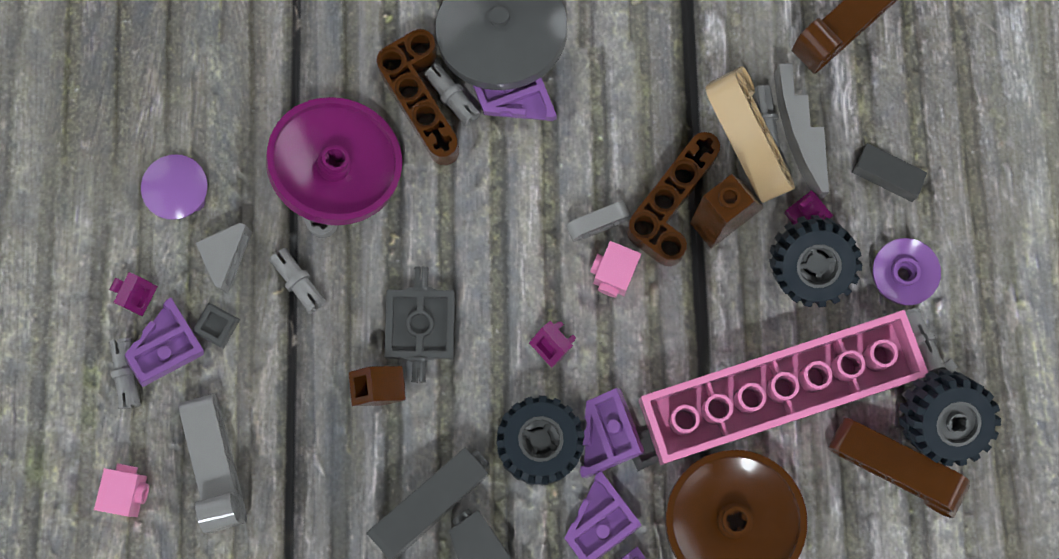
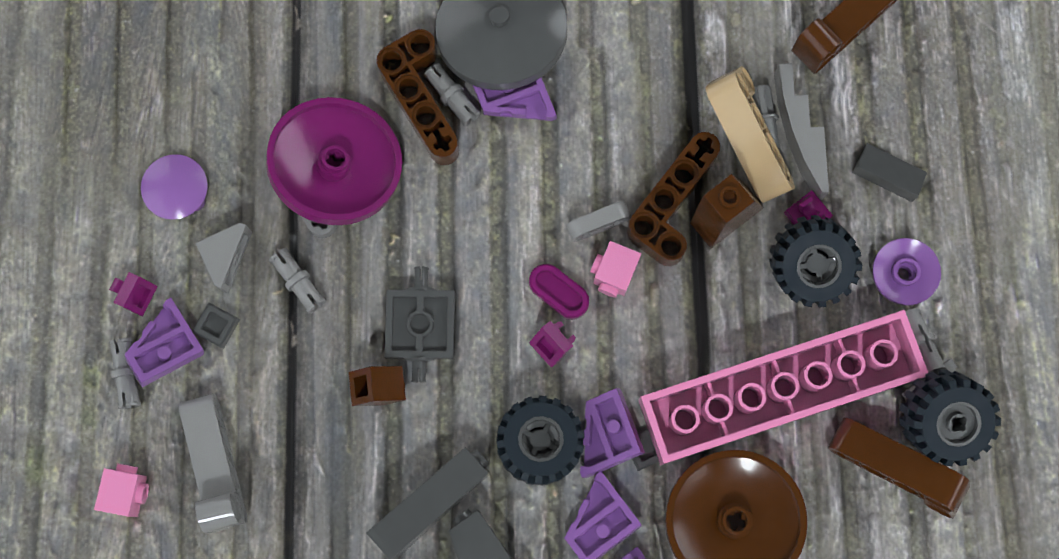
(559, 291): none -> magenta tile

